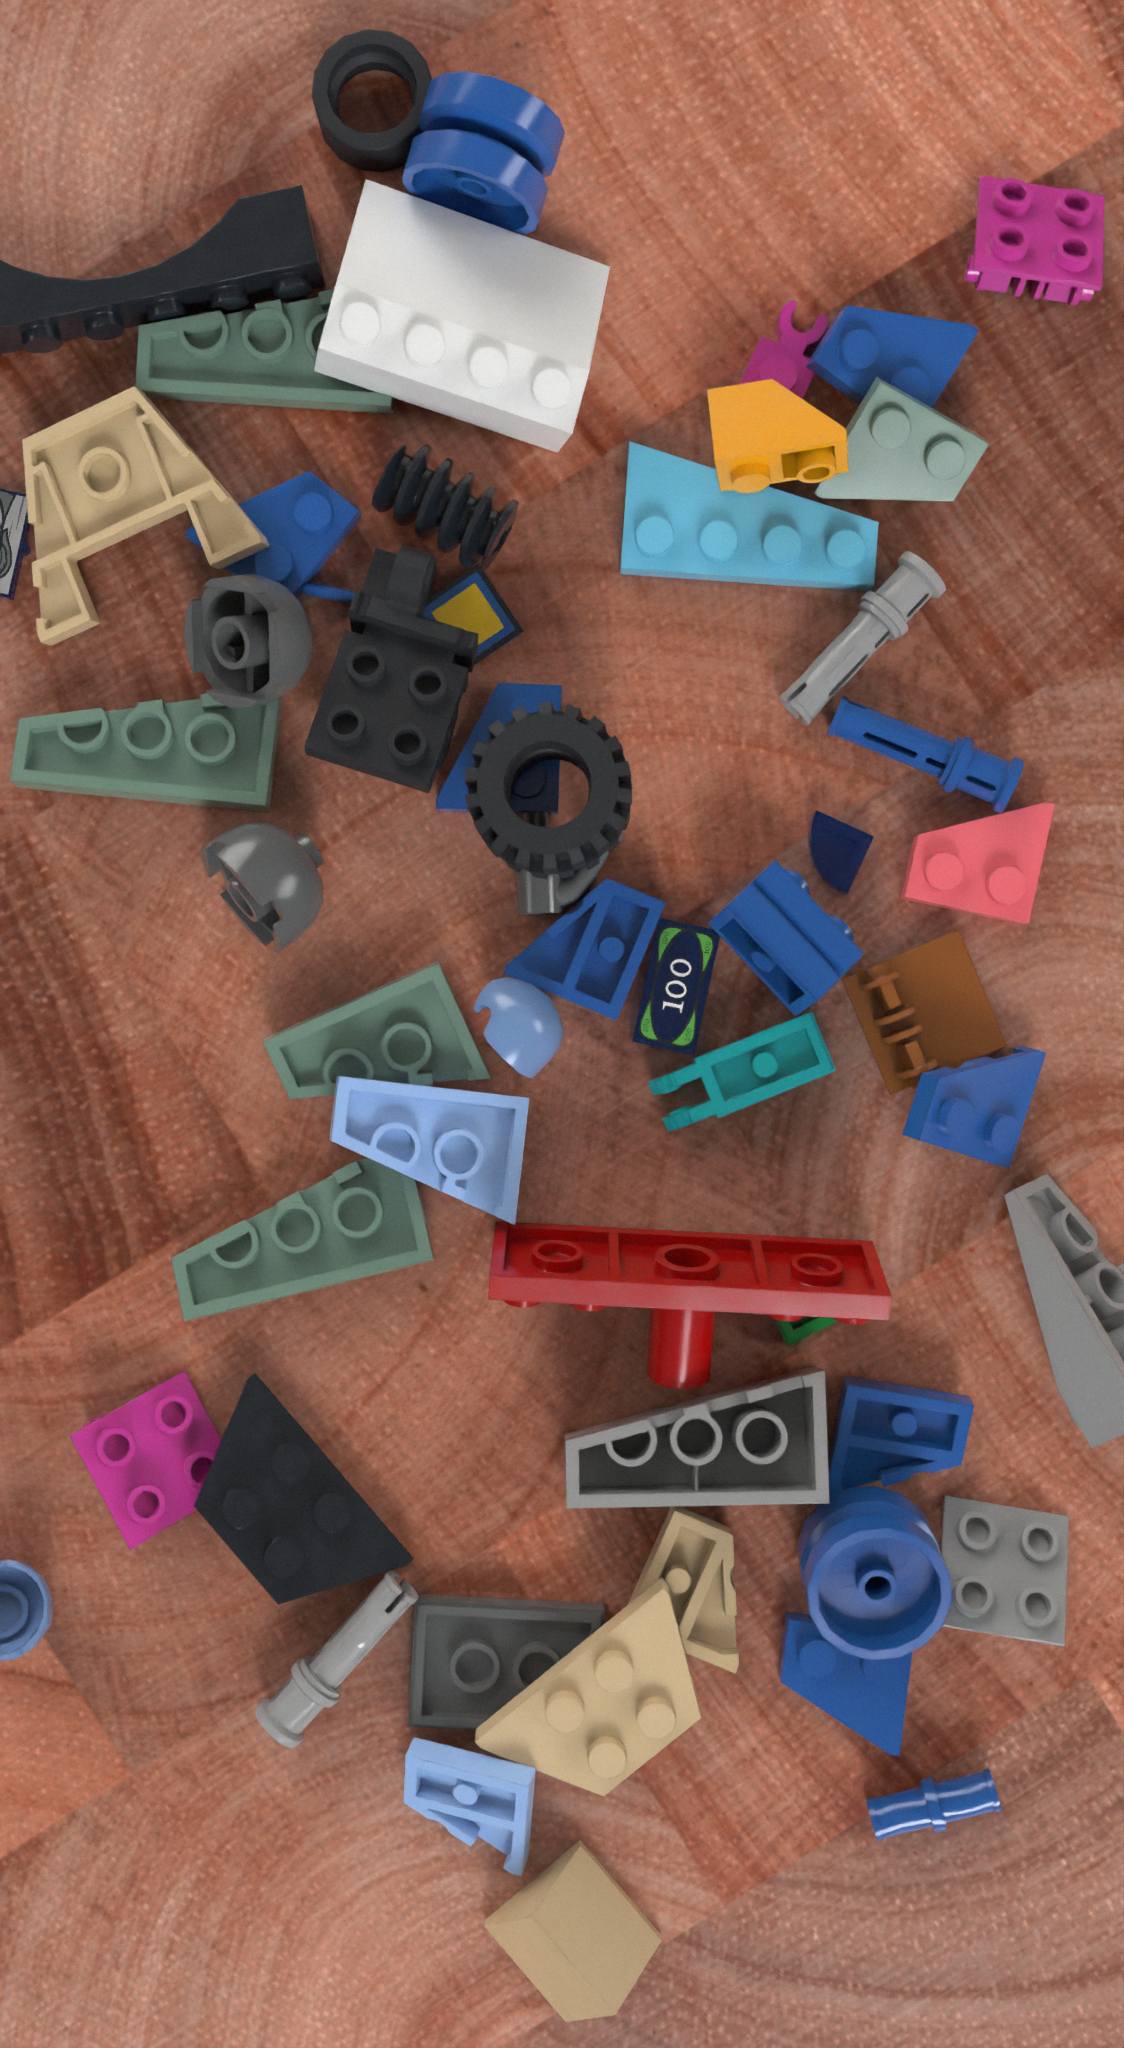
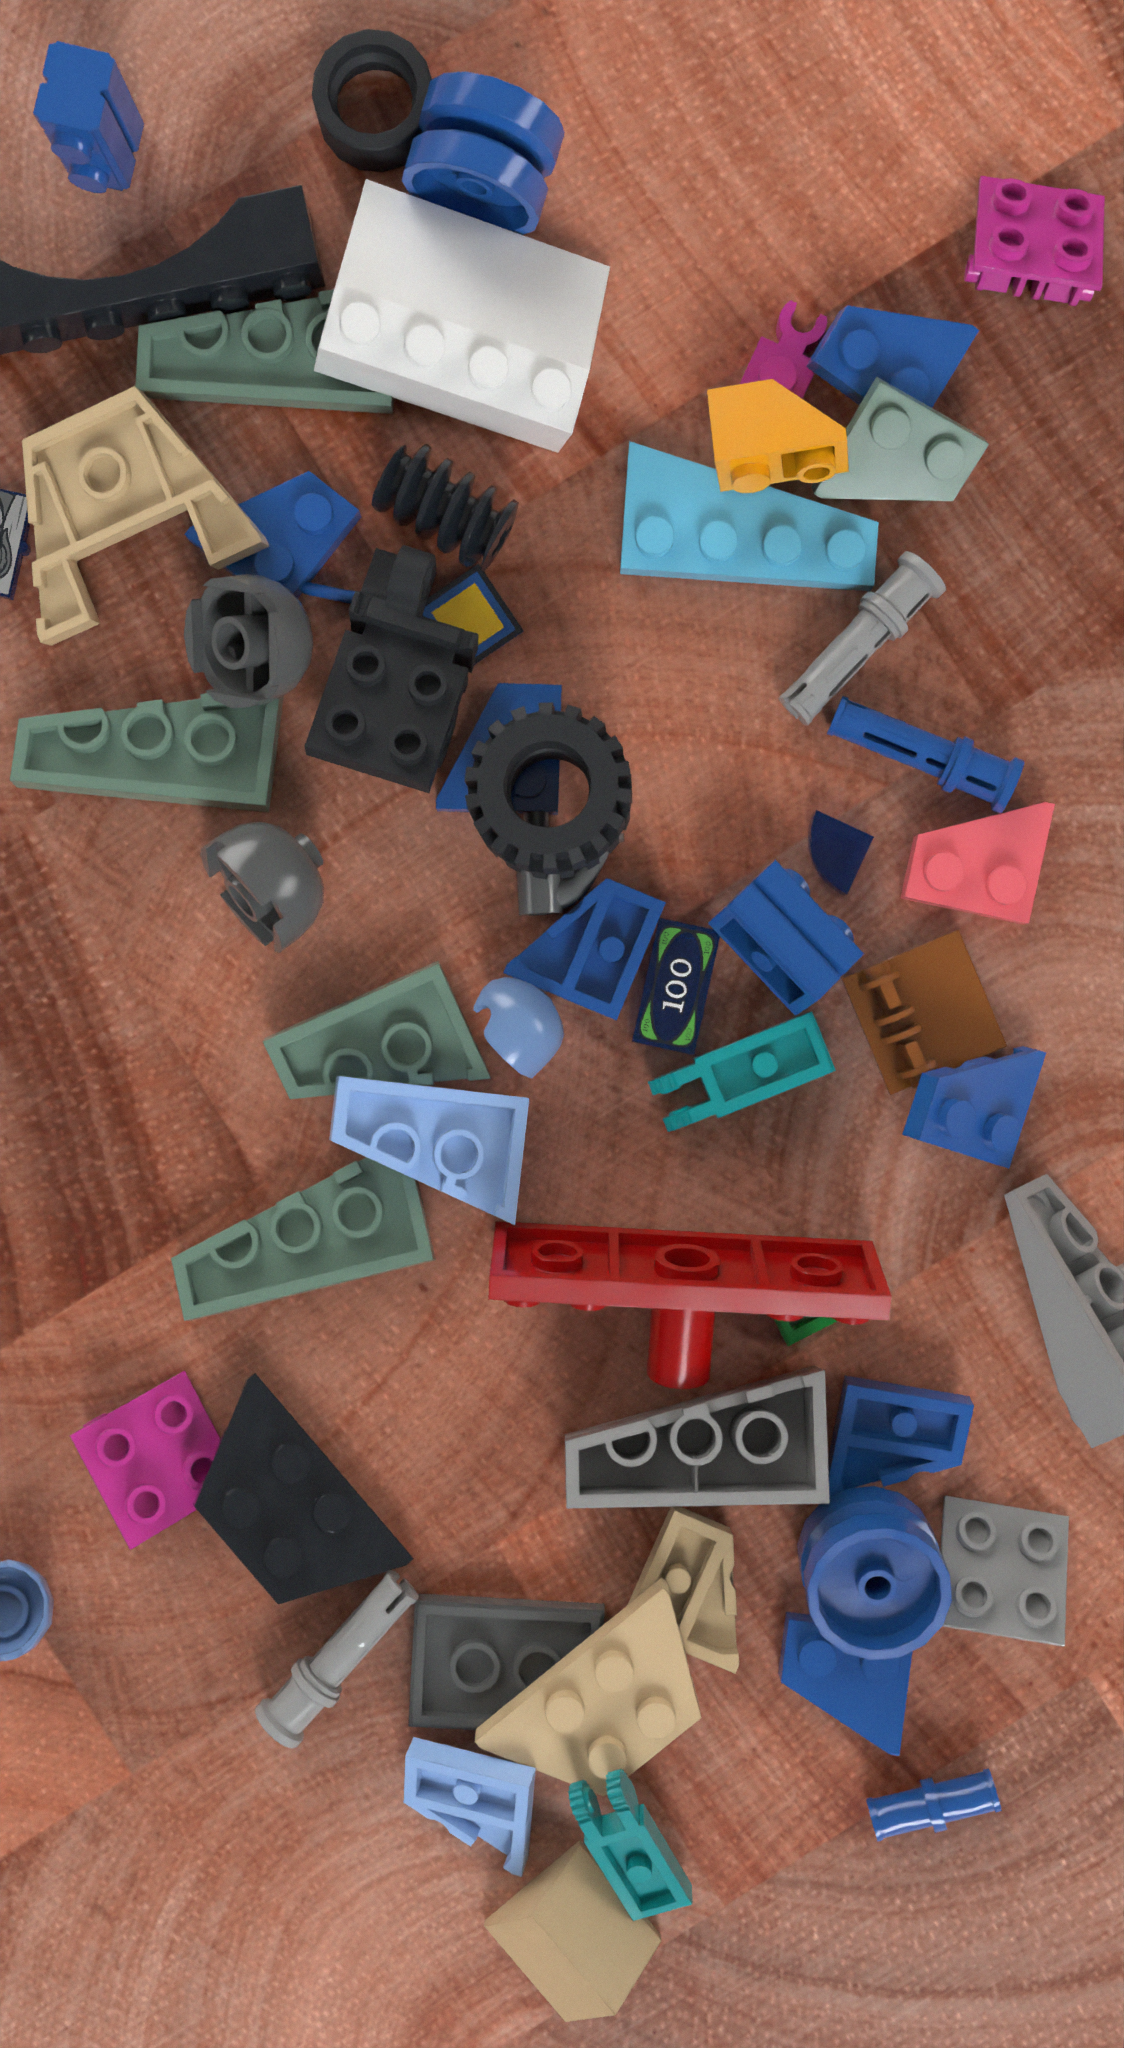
(89, 117): none -> blue brick
(630, 1848): none -> teal hinge

